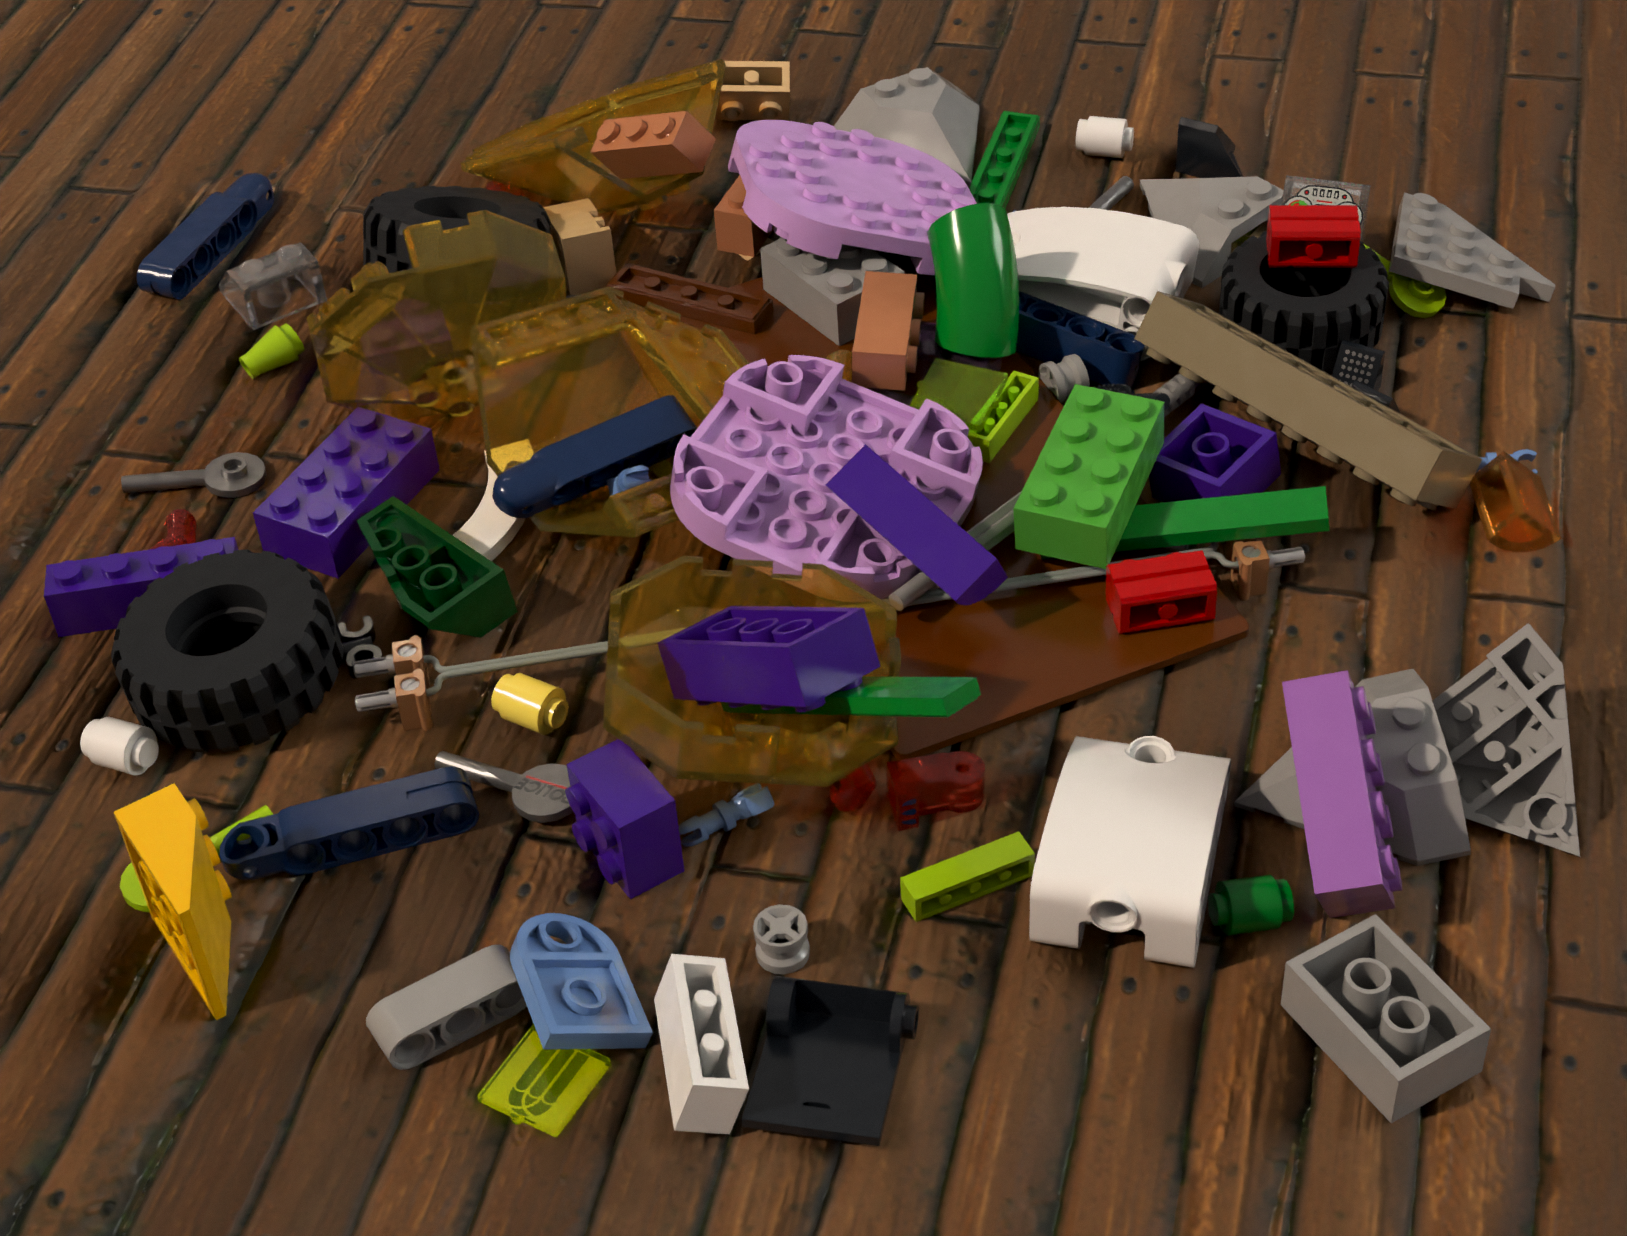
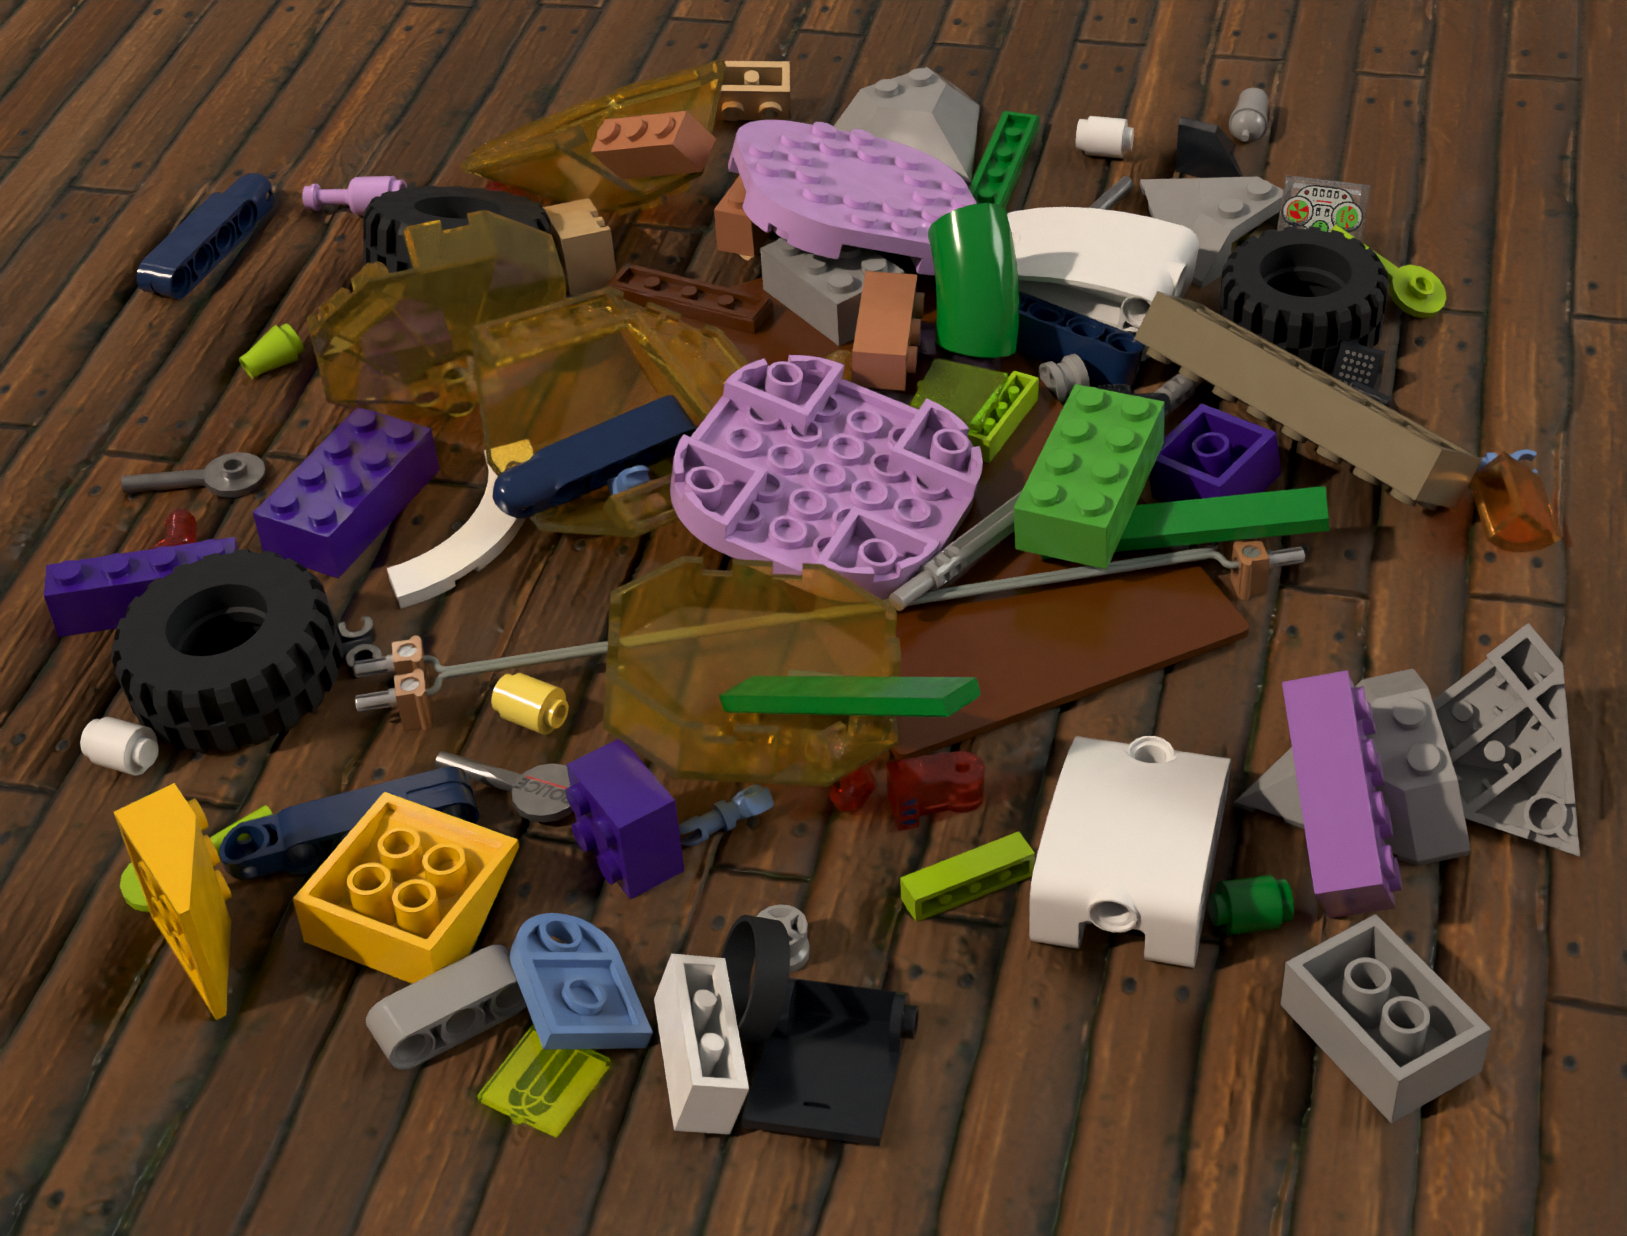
(274, 285): clear slope -> none
(357, 195): none -> lavender piece
(405, 889): none -> yellow slope
(436, 573): dark green wedge -> none
(770, 656): dark purple brick -> none
(770, 944): none -> black tyre
(917, 528): dark purple brick -> none
(1161, 591): red brick -> none
(1250, 118): none -> light grey piece
(1313, 236): red brick -> none
(1453, 254): light grey wing -> none

